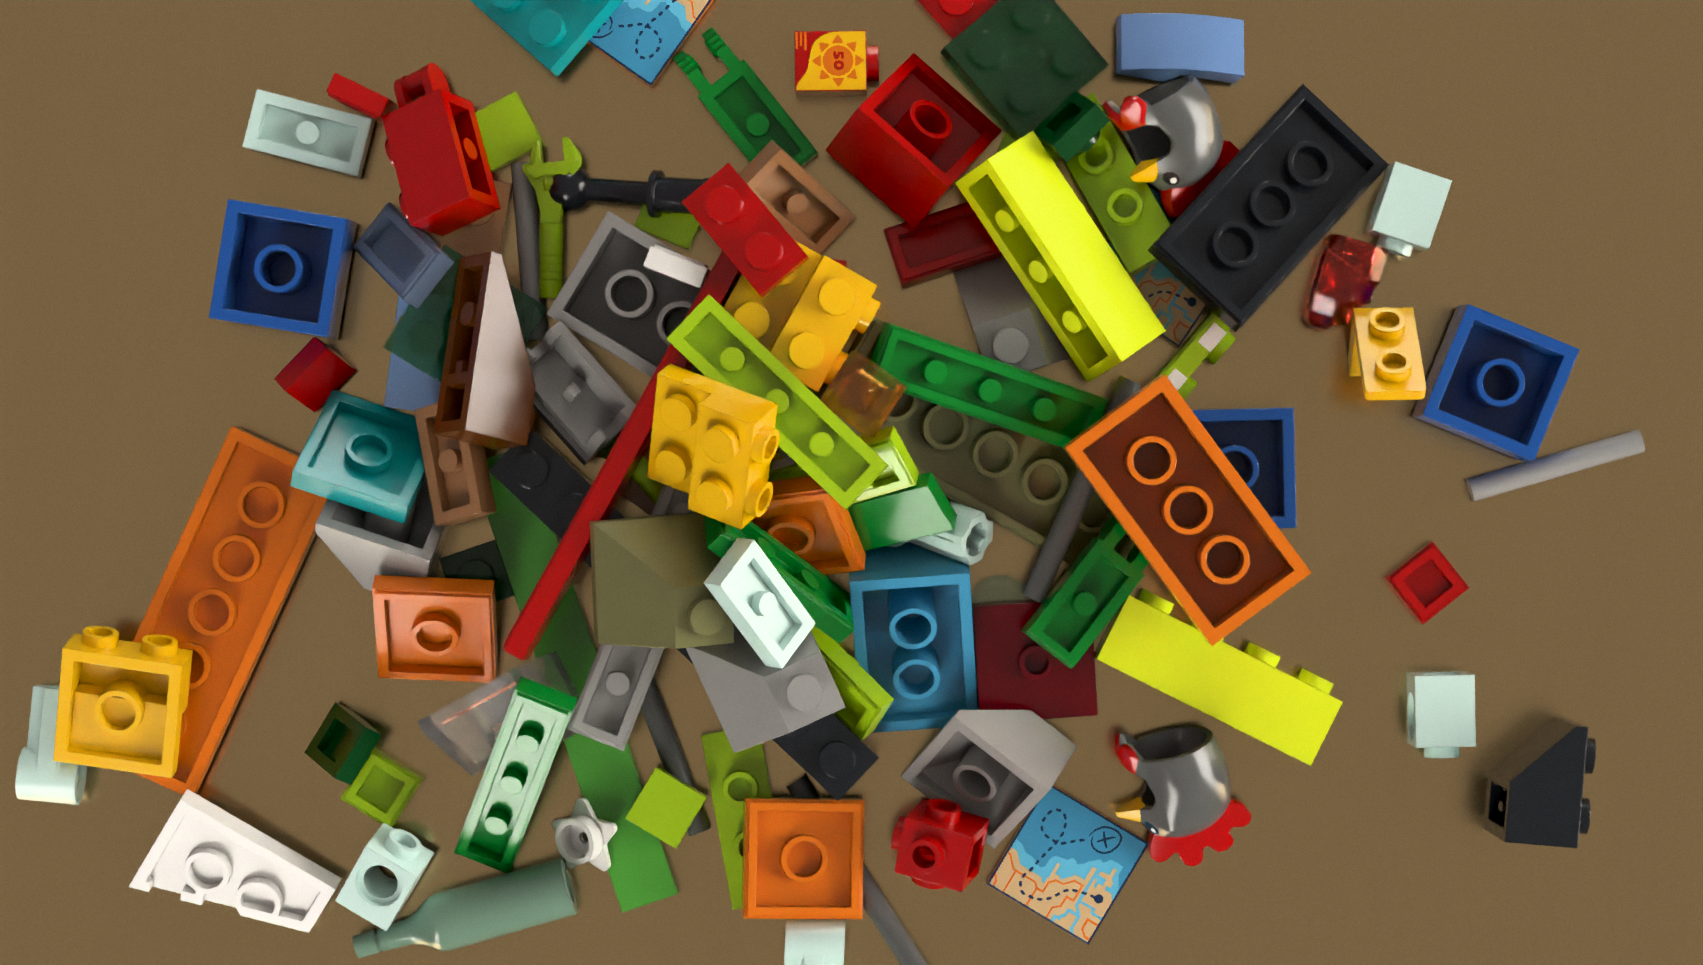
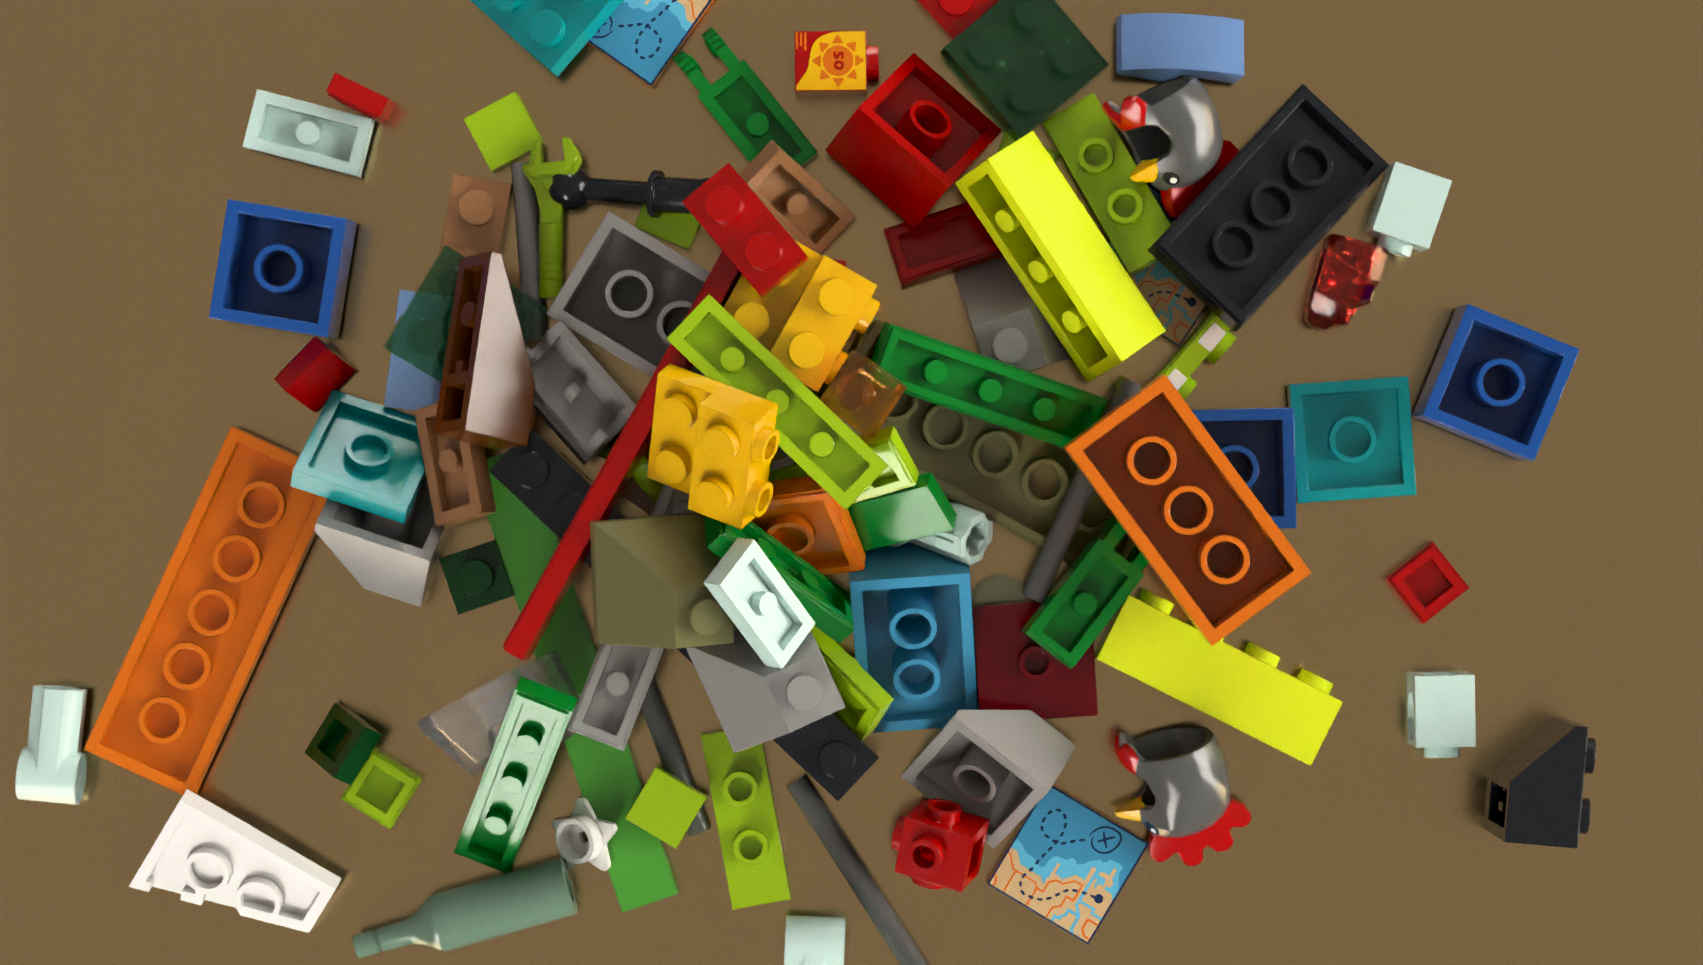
(122, 702): yellow plate -> none
(372, 892): light aqua brick -> none
(403, 255): sand blue tile -> none
(435, 628): orange tile -> none
(438, 154): red brick -> none
(676, 266): white tile -> none
(803, 858): orange tile -> none
(1072, 127): dark green plate -> none
(1353, 439): none -> teal plate
(1386, 353): yellow bracket -> none
(1555, 465): light grey bar -> none

